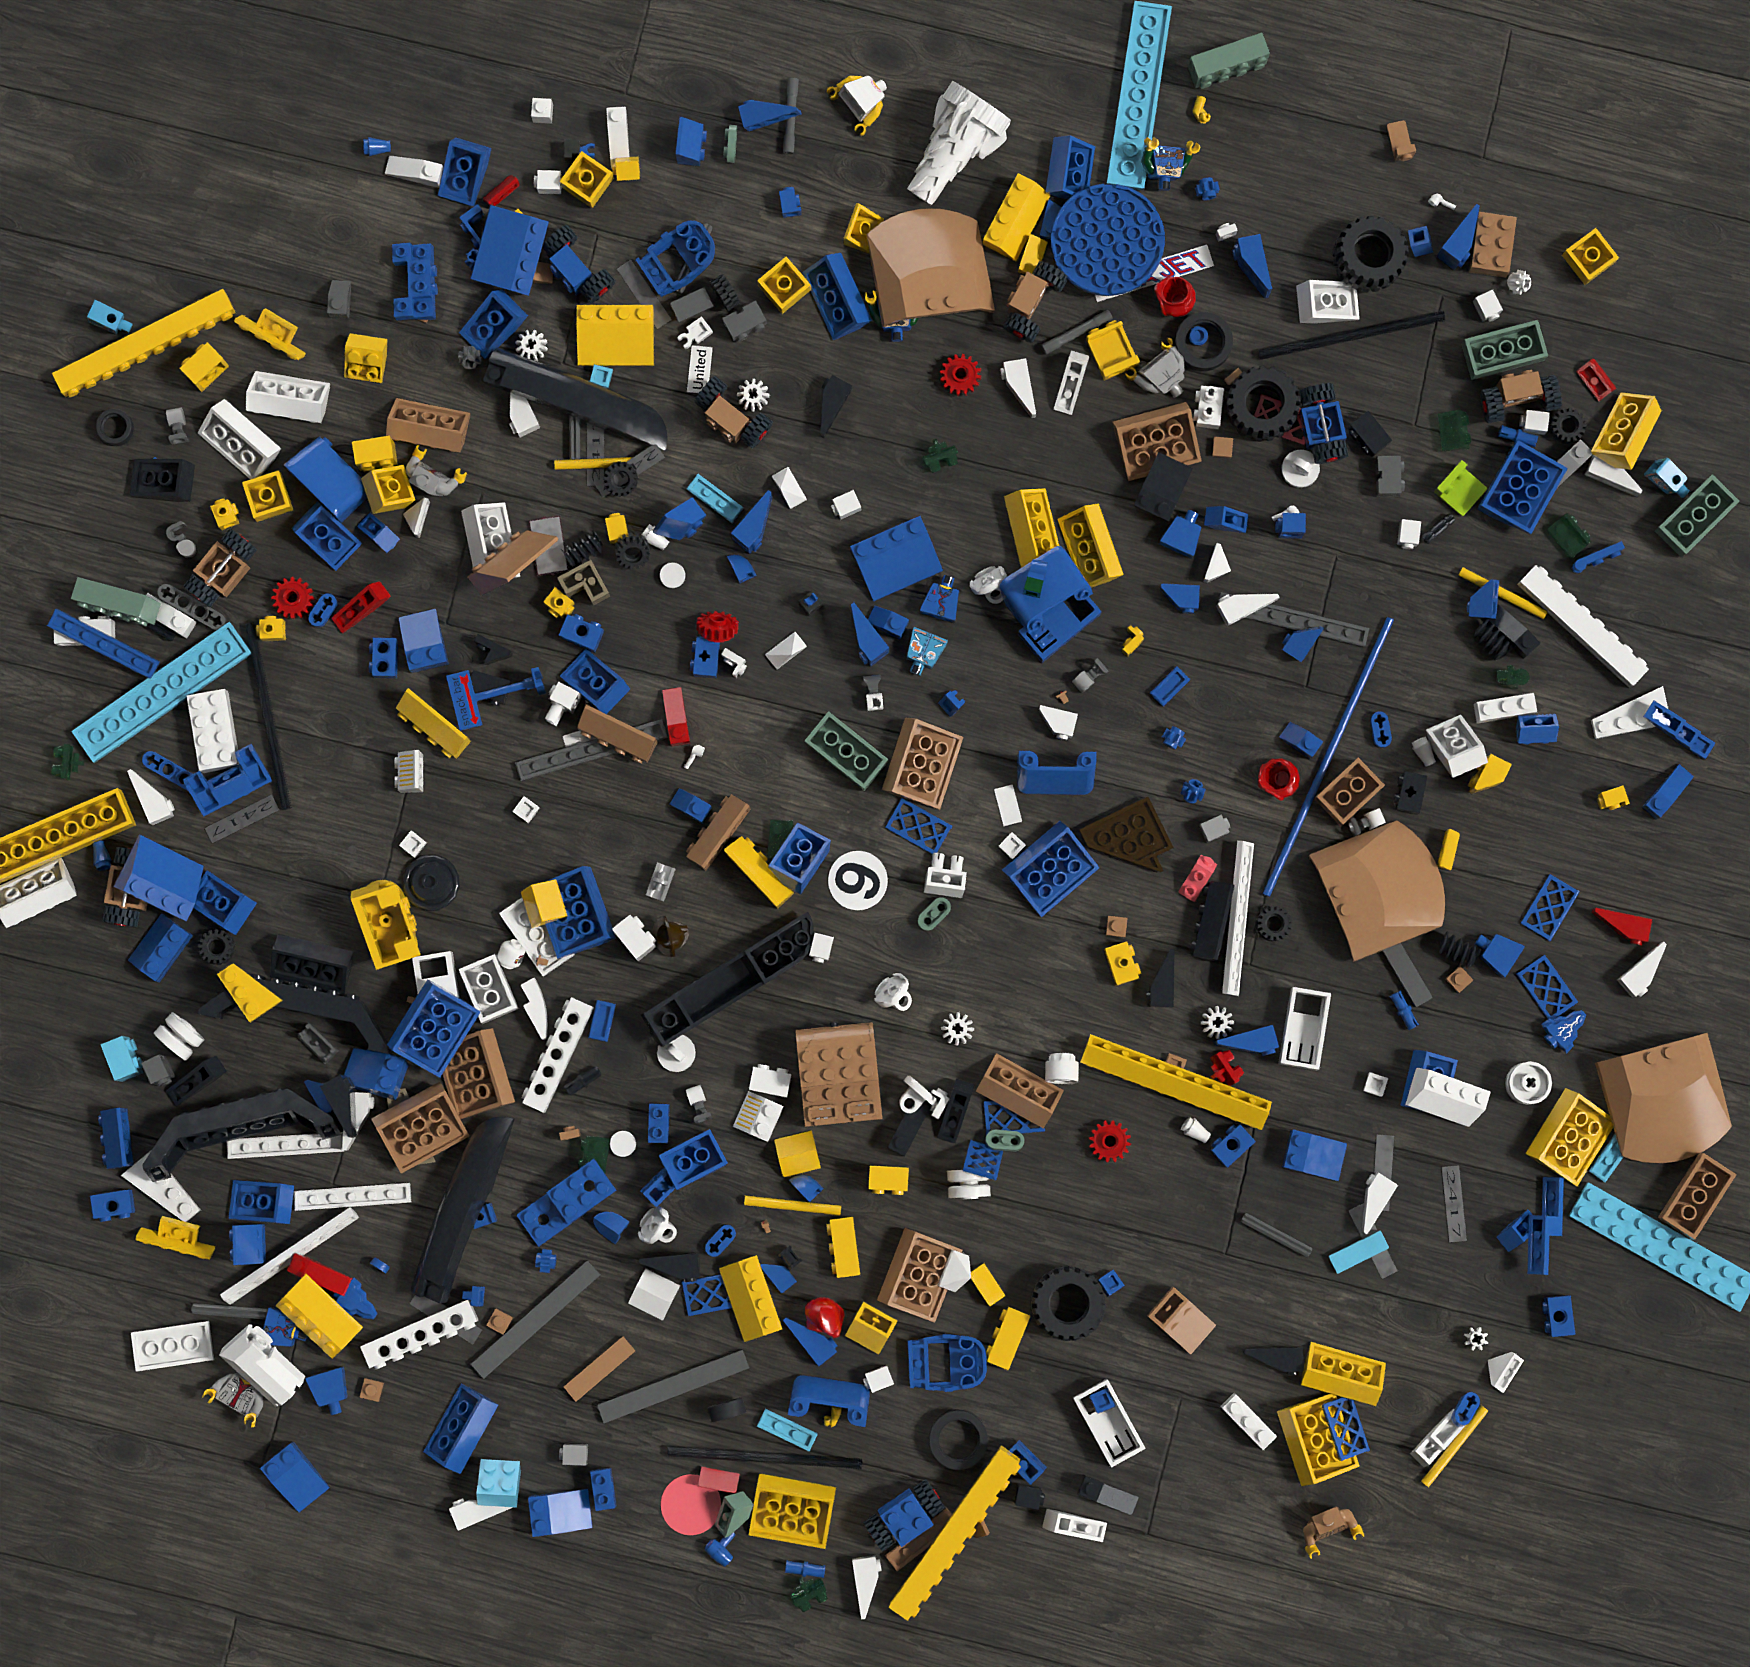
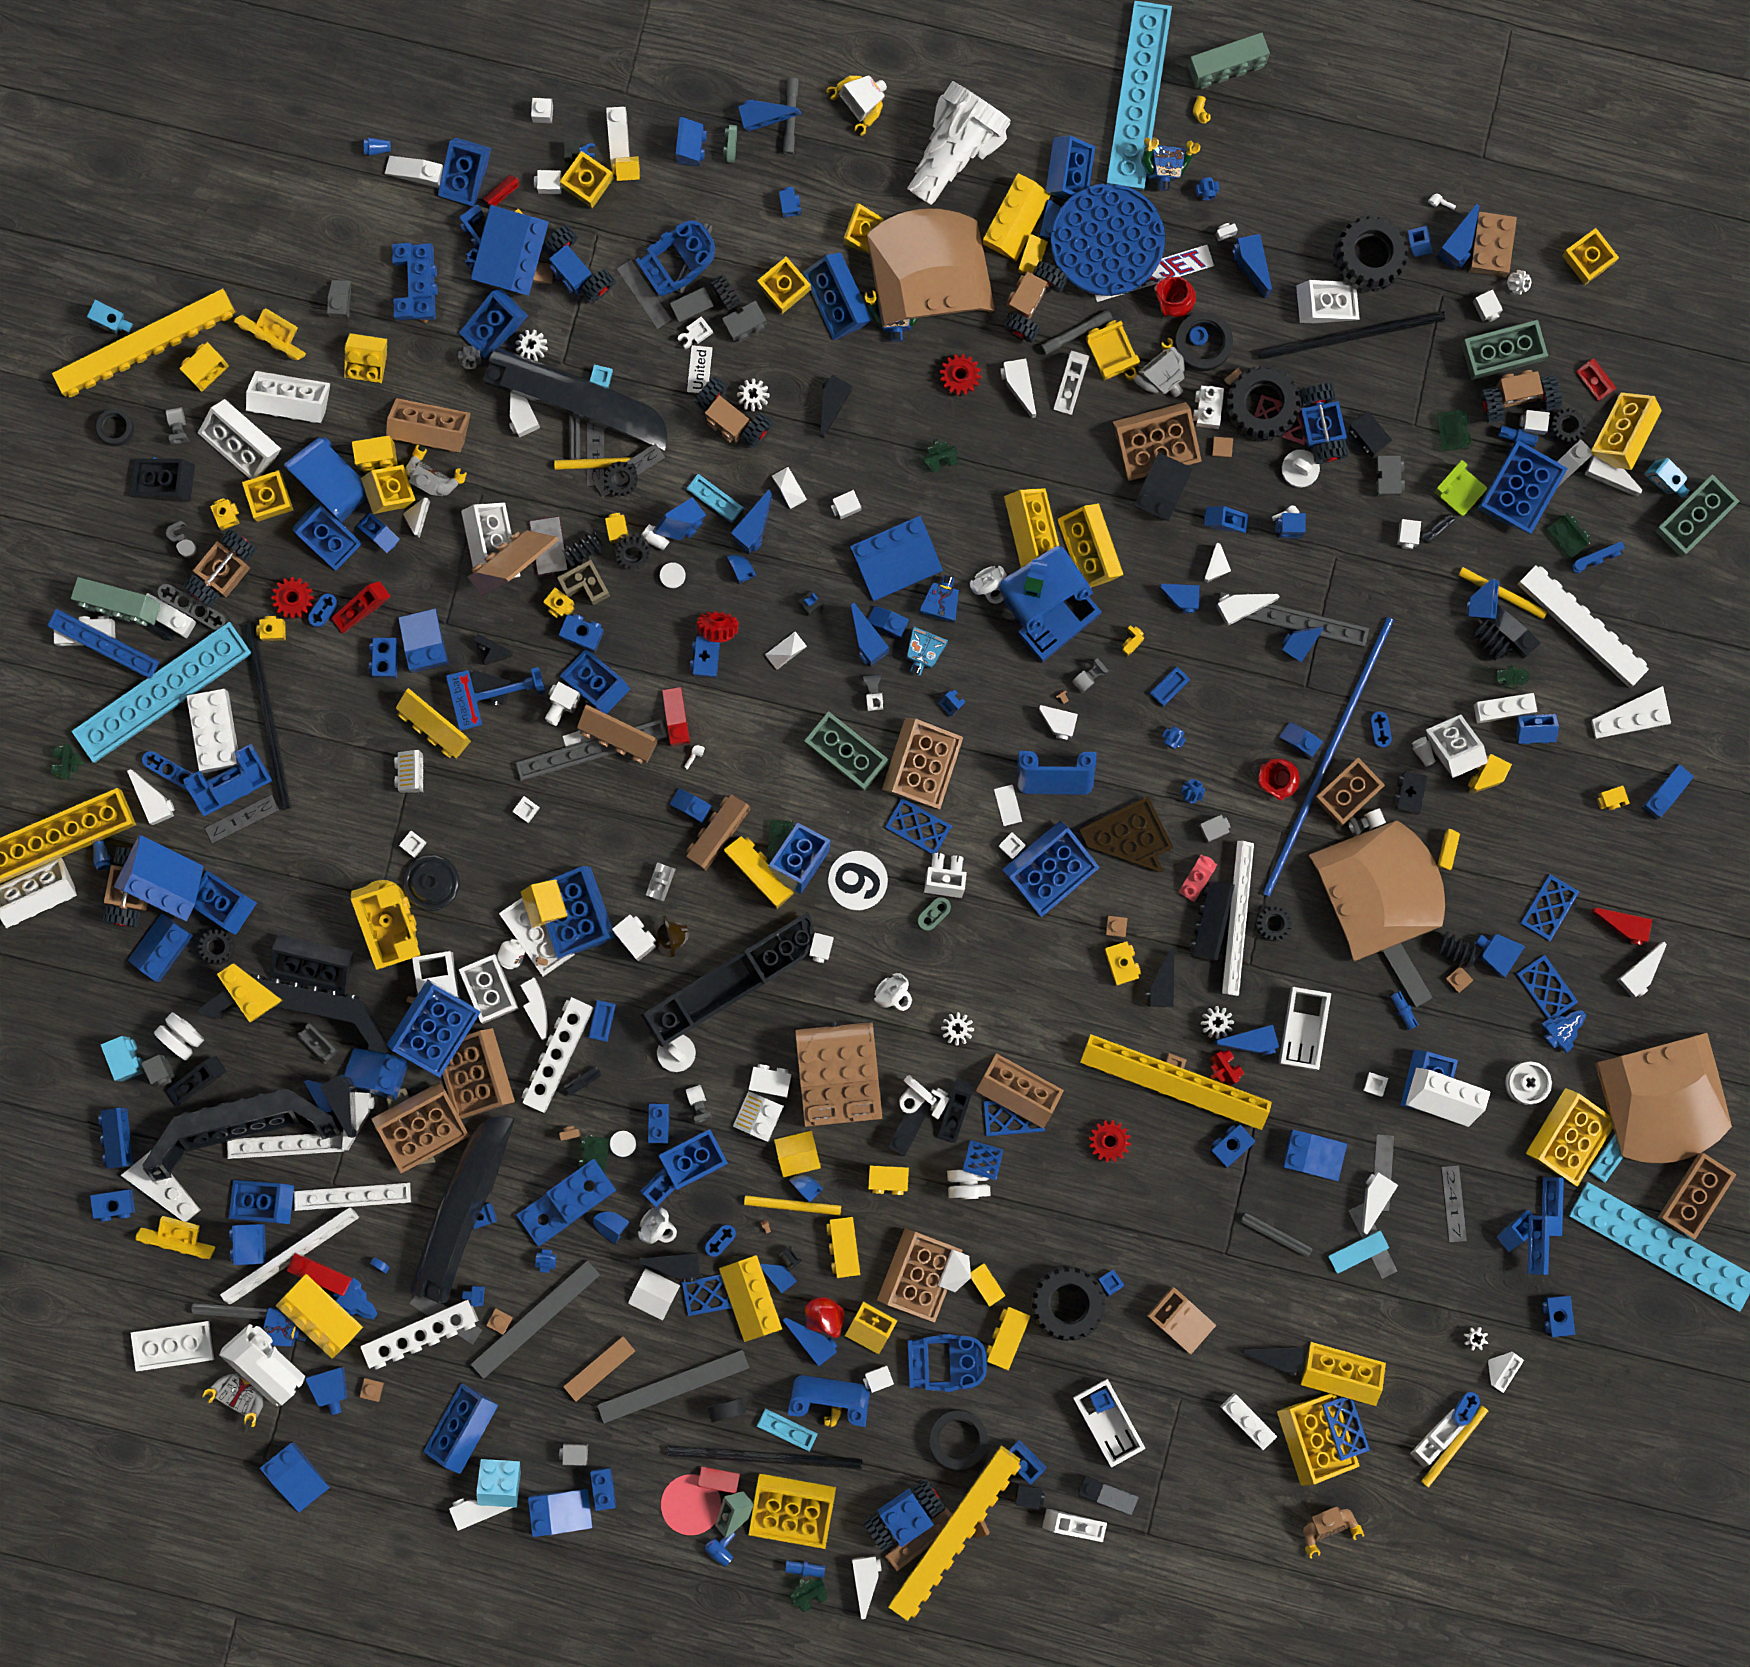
(615, 335): yellow slope -> none
(731, 659): white bracket -> none
(1004, 1140): sand green plate -> none
(1061, 1069): white piece -> none
(1182, 535): blue torso -> none
(1194, 1129): white cone -> none
(1400, 141): medium nougat bracket -> none
(1679, 730): blue slope -> none

